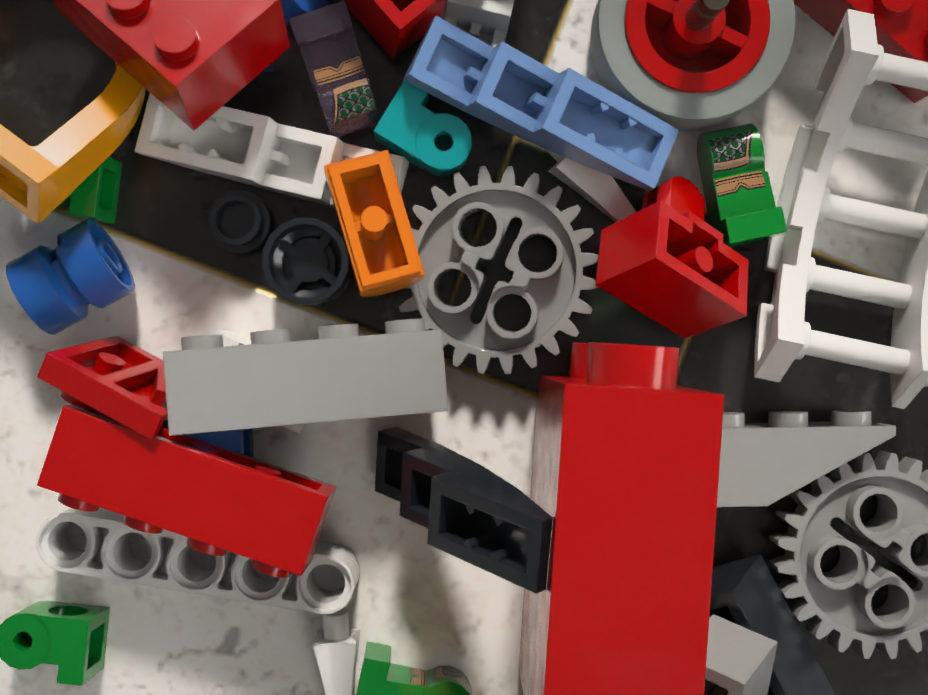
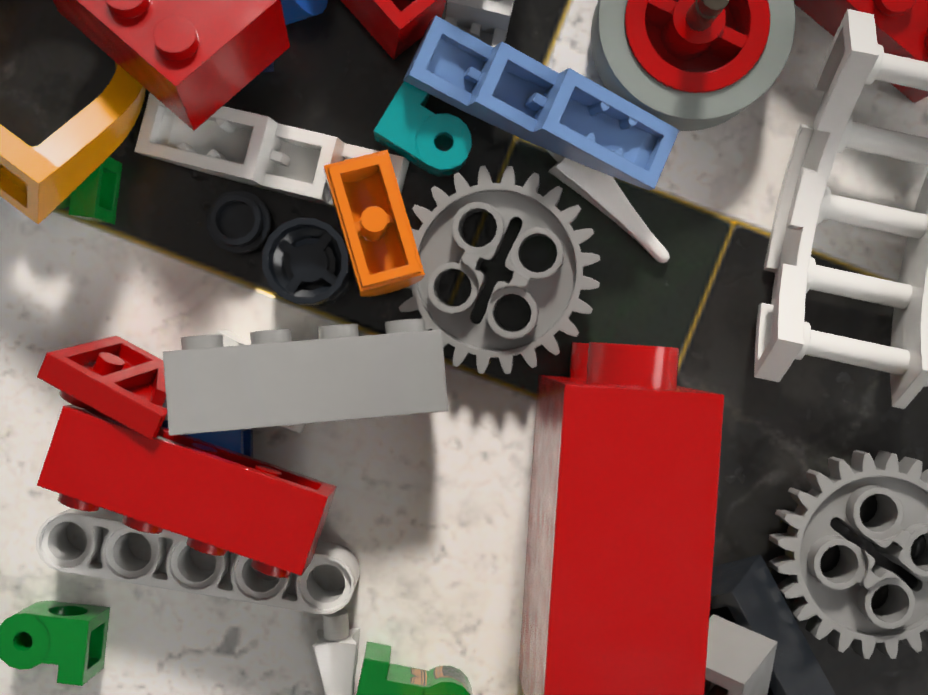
(62, 282): blue wheel -> none
(336, 68): leg -> none
(465, 508): black slope -> none
(673, 263): red brick -> none
(738, 186): green leg -> none
(788, 452): light grey slope -> none

